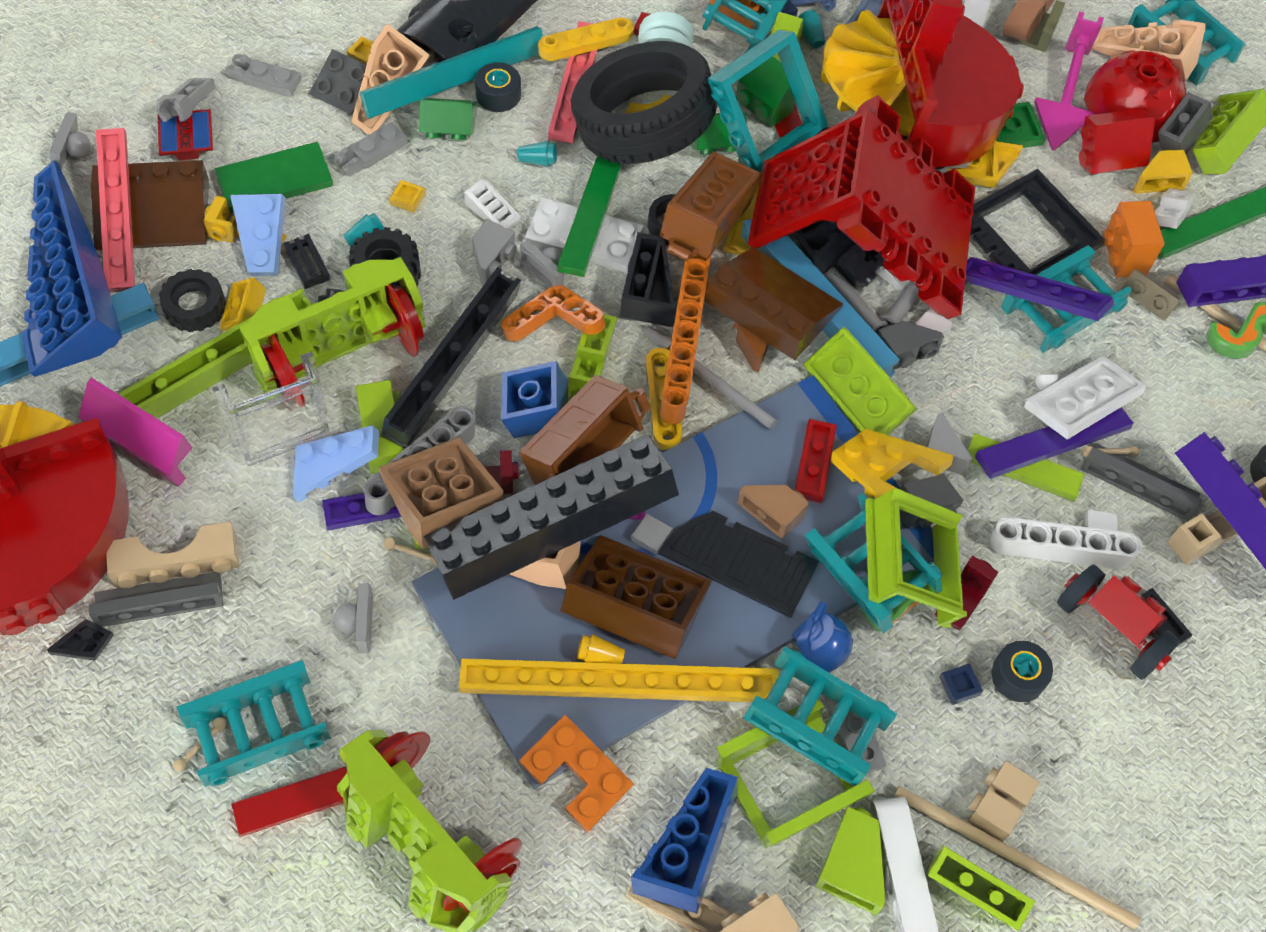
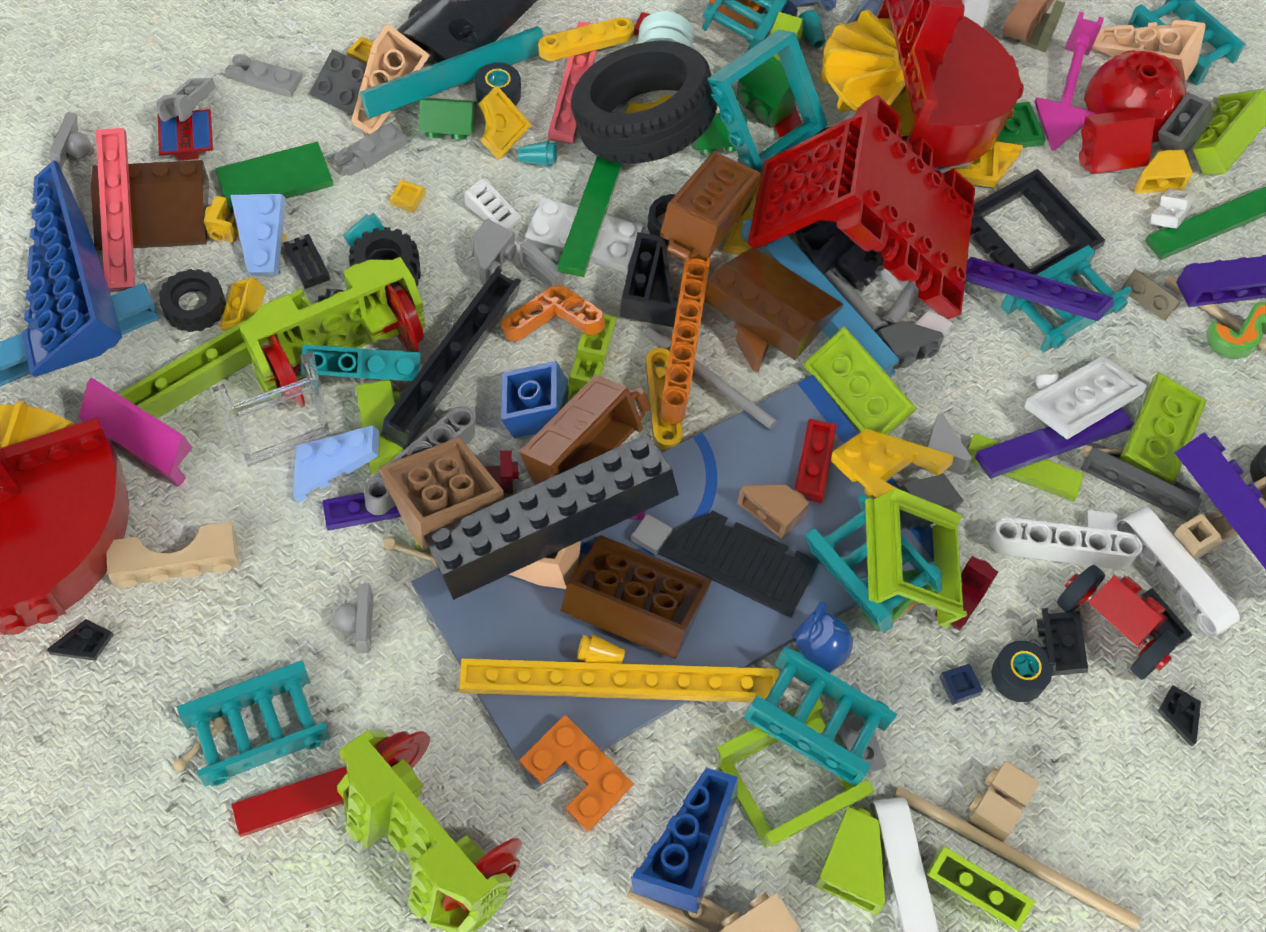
(157, 599): dark grey panel -> none
(364, 362): none -> teal slope
(503, 122): none -> yellow tile
(1063, 641): none -> black bracket
(1133, 238): orange brick -> none
(1162, 428): none -> lime tile
(1180, 573): none -> white beam
(1181, 713): none -> black piece

